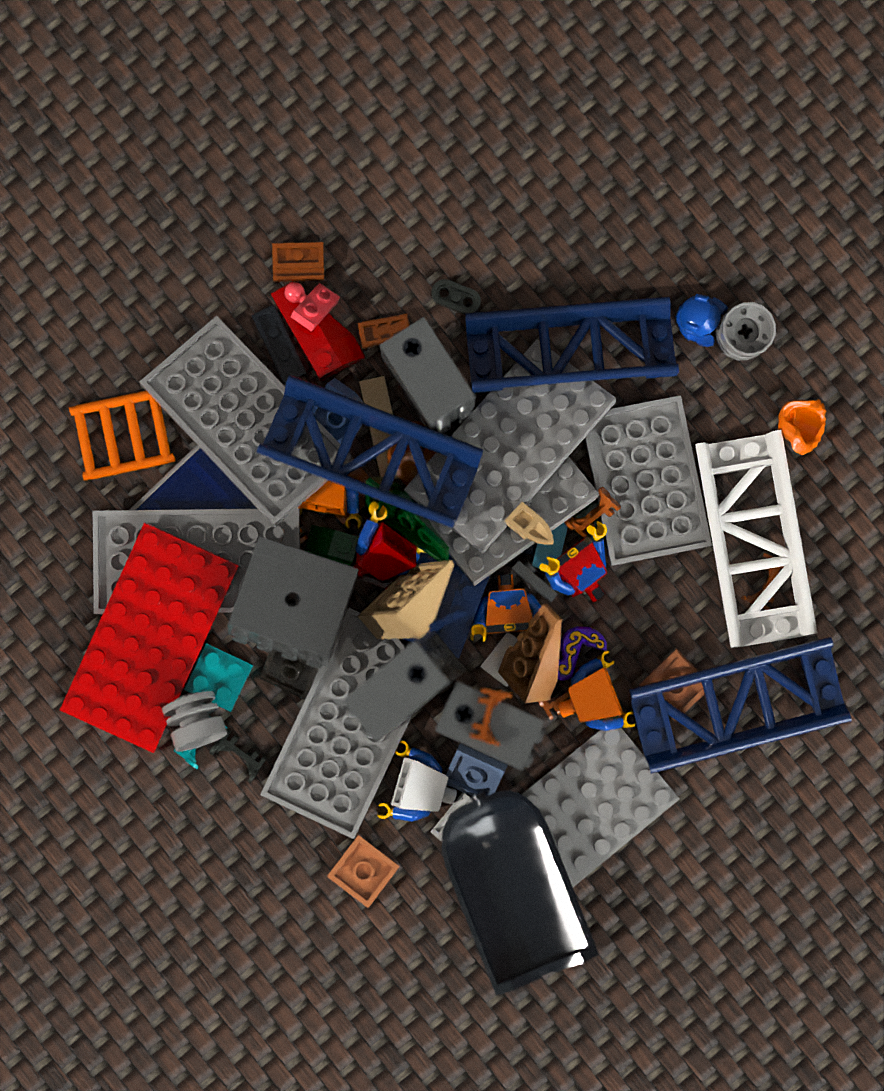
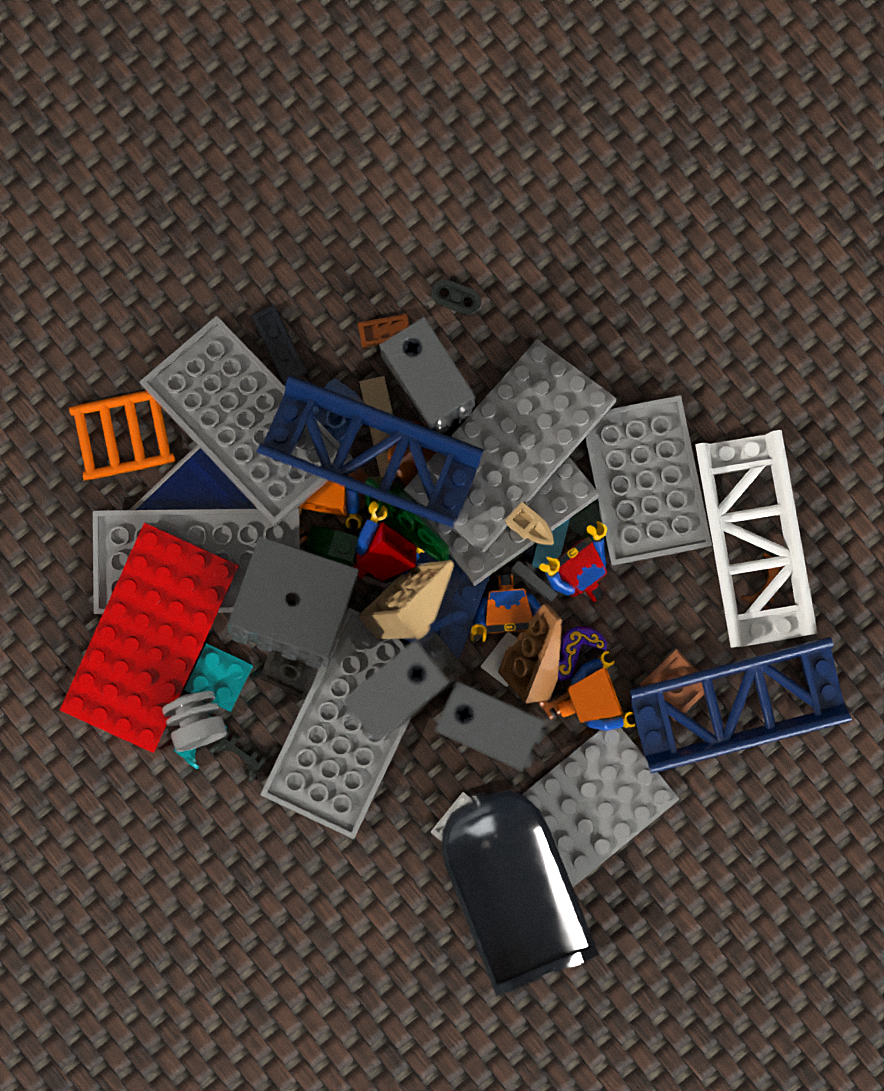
(298, 261): dark orange plate -> none
(312, 306): coral plate -> none
(327, 347): red wedge -> none
(363, 871): nougat plate -> none
(419, 787): white torso -> none
(474, 772): sand blue plate -> none
(485, 342): dark blue piece -> none
(494, 699): dark orange piece -> none
(604, 506): dark orange piece -> none
(700, 317): blue helmet -> none
(750, 318): light grey wheel -> none
(802, 424): orange hair -> none

